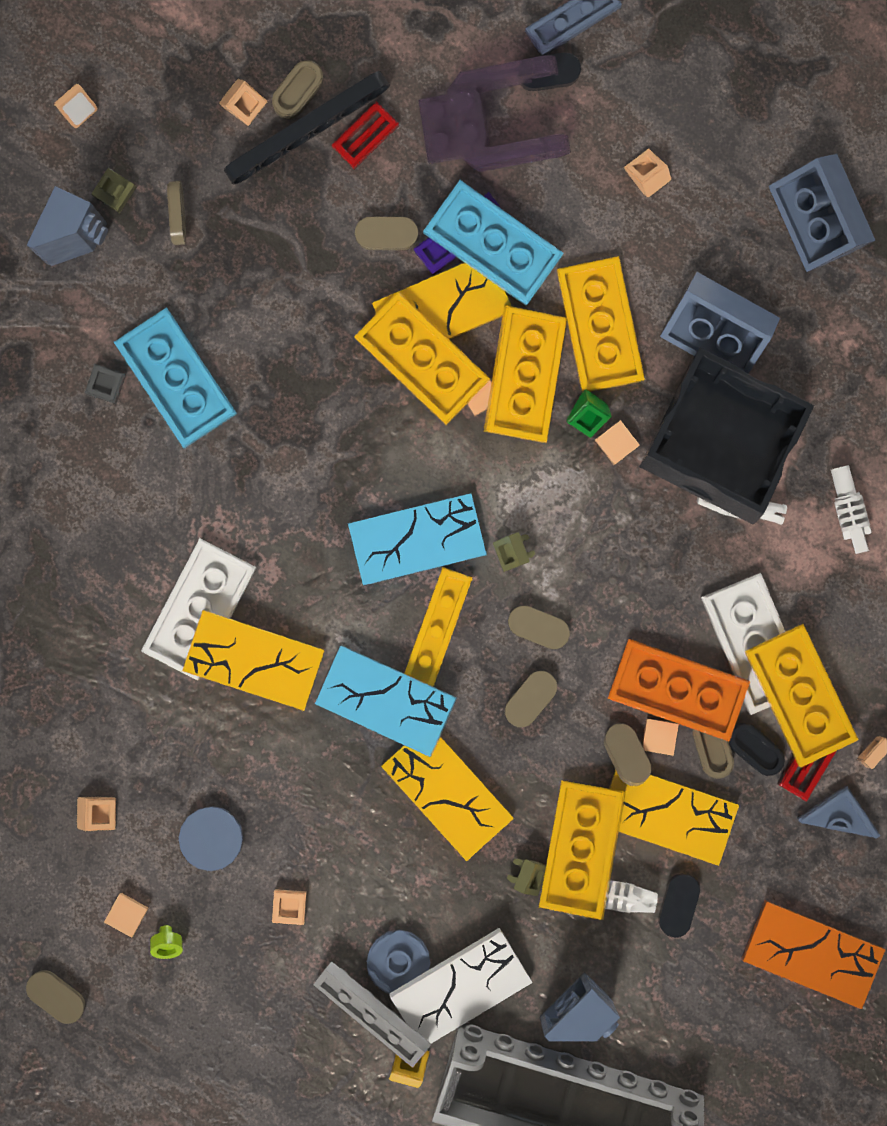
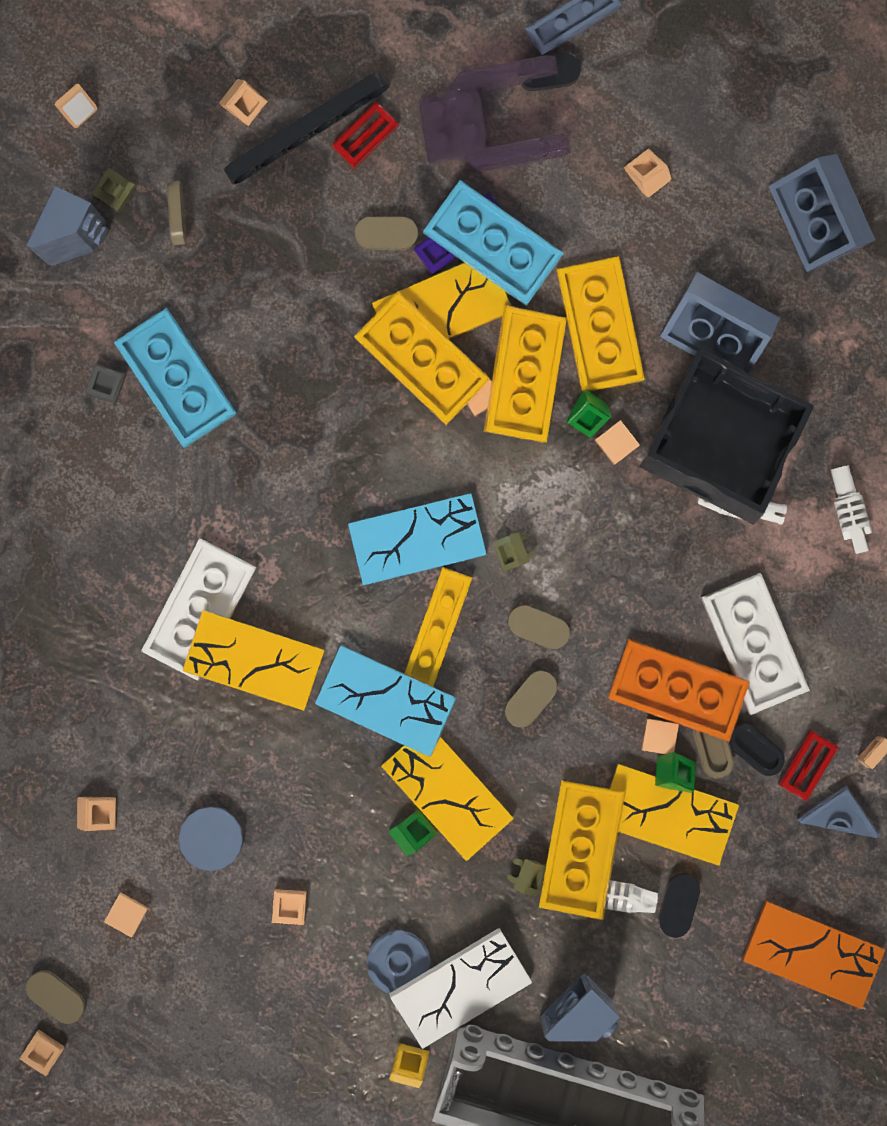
(42, 1052): none -> light nougat tile
(166, 943): lime tile -> none
(297, 89): dark tan tile -> none
(372, 1014): light grey plate -> none
(413, 832): none -> green slope
(627, 754): dark tan tile -> none
(675, 772): none -> green slope
(801, 695): yellow tile -> none

